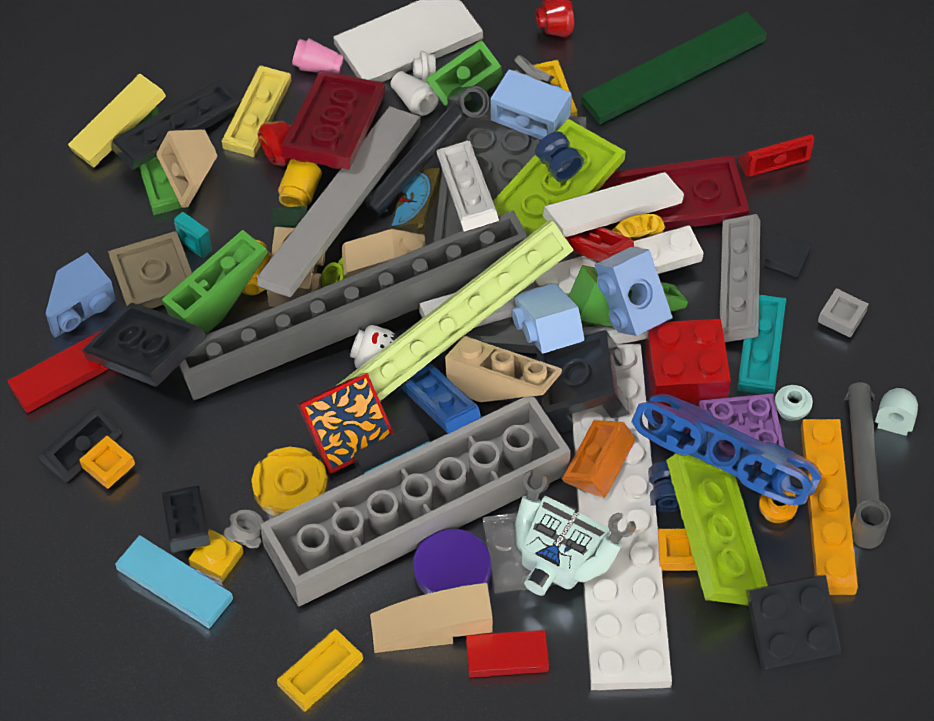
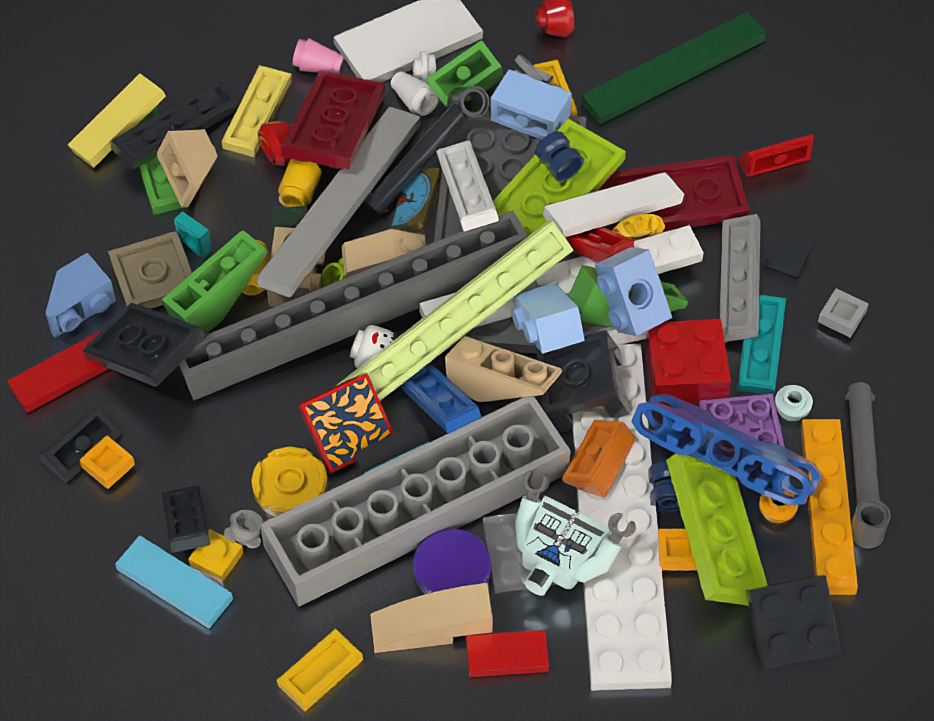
(897, 411): light aqua piece -> none

